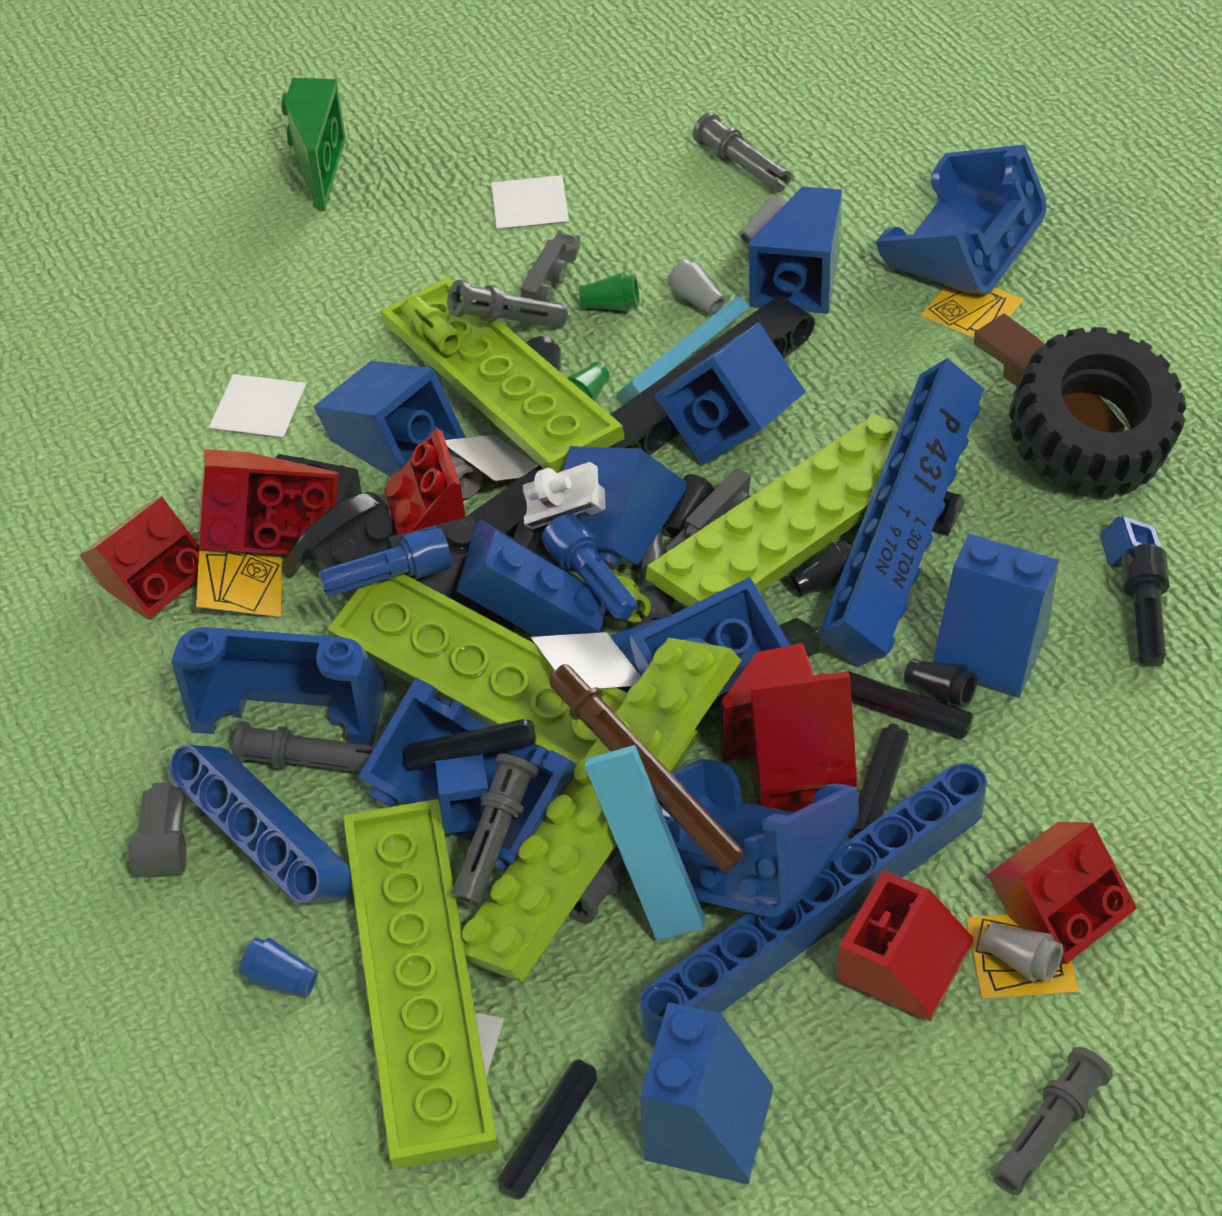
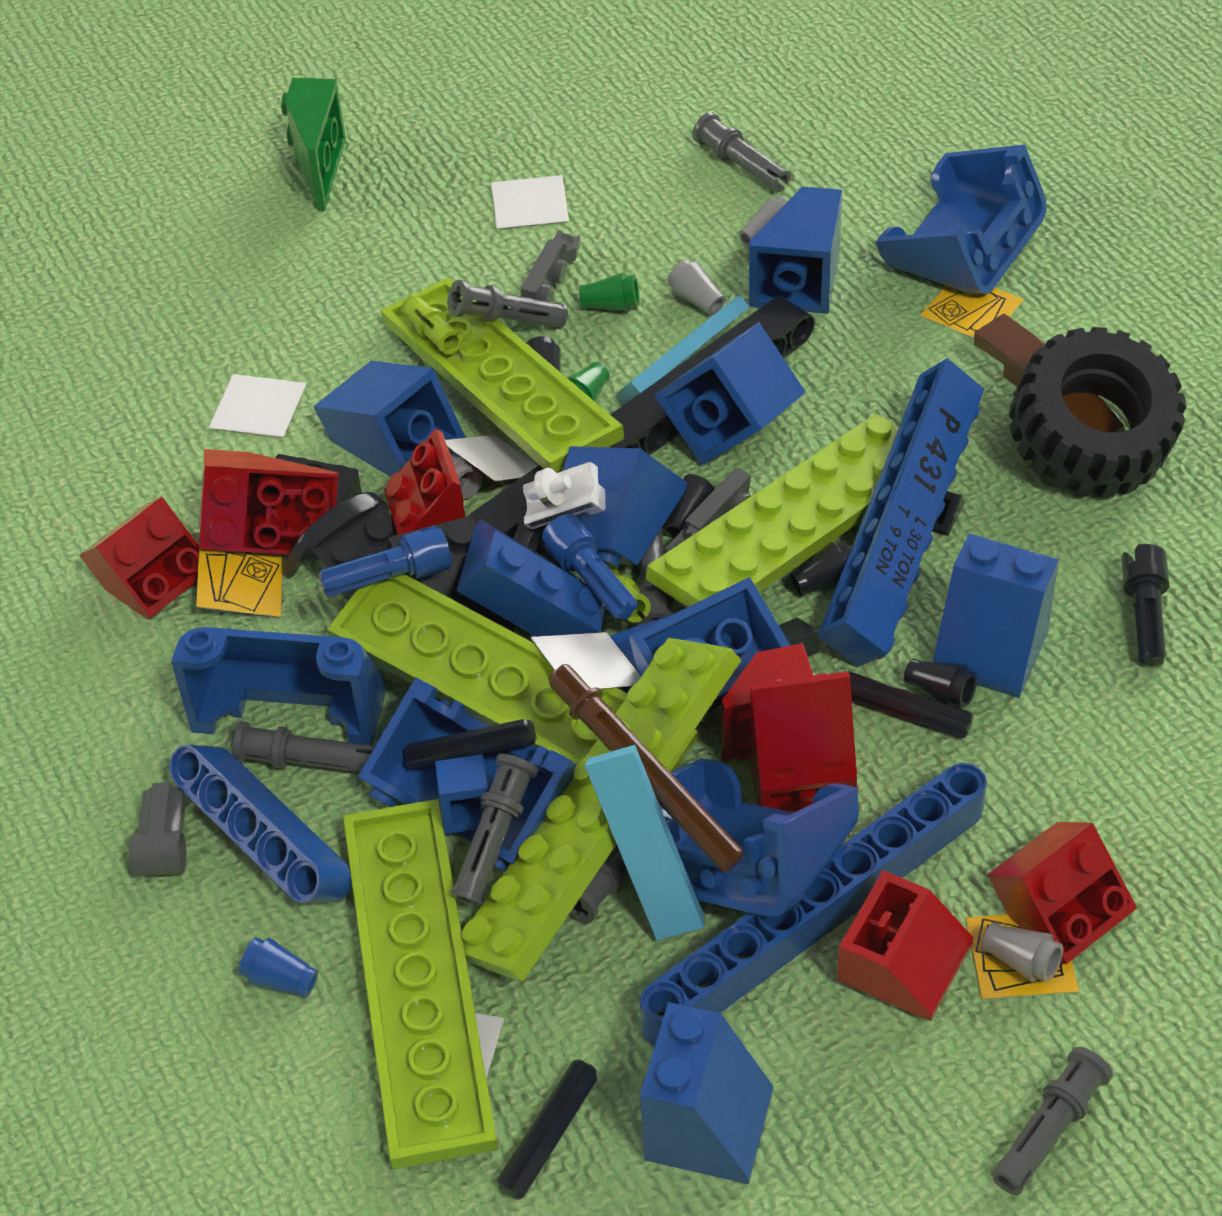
(880, 776): black axle -> none
(1124, 536): blue slope -> none

